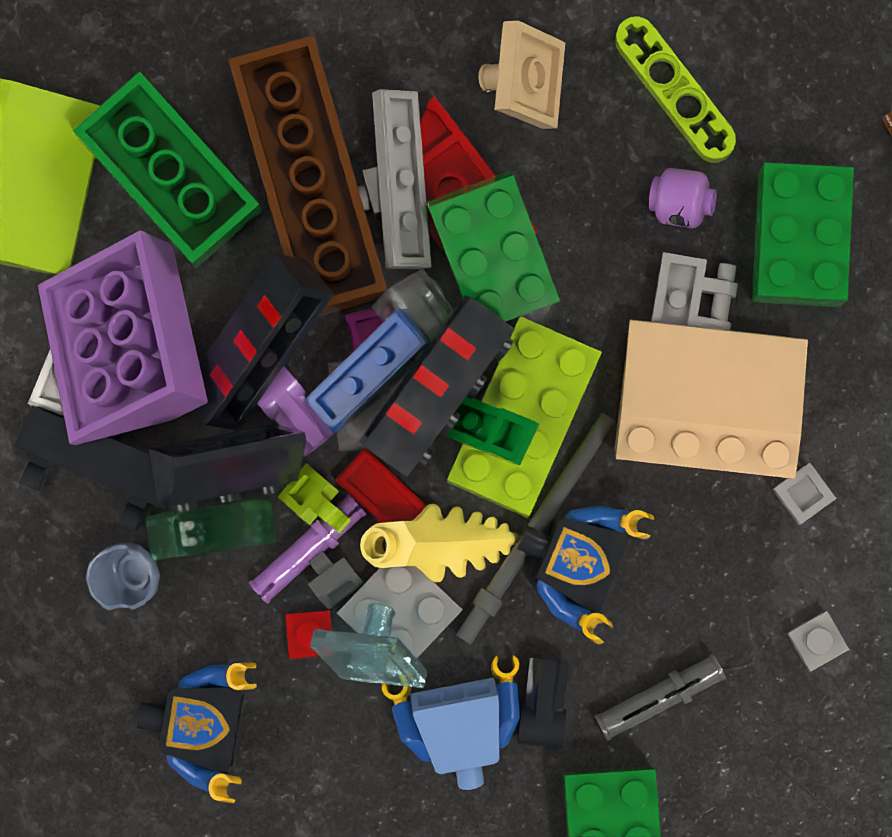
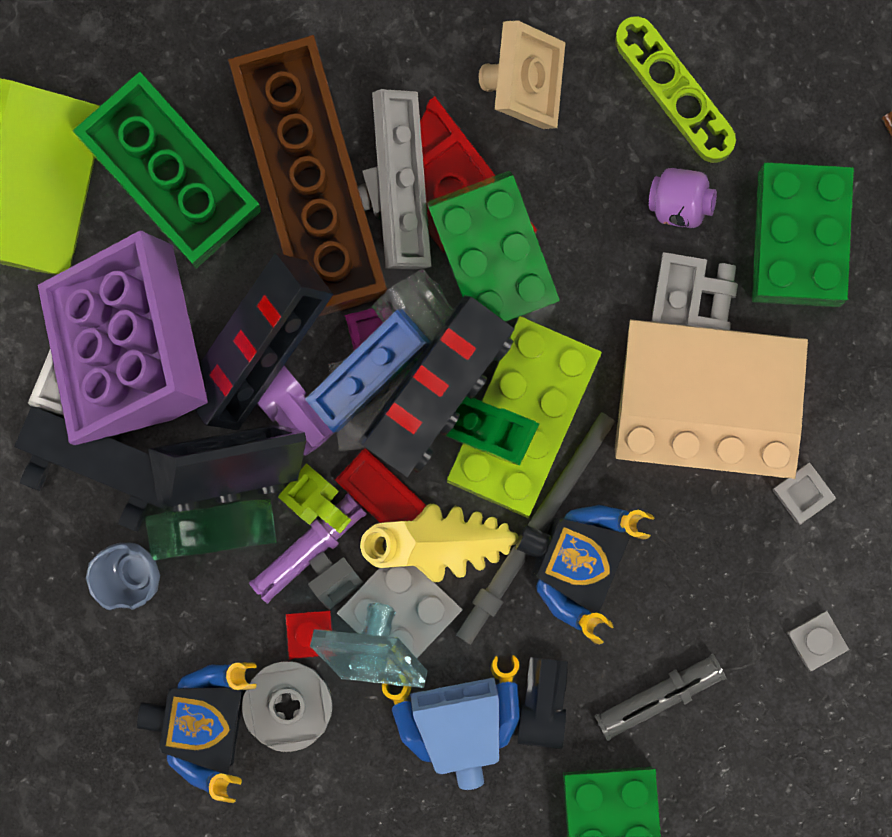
(308, 721): none -> light grey plate

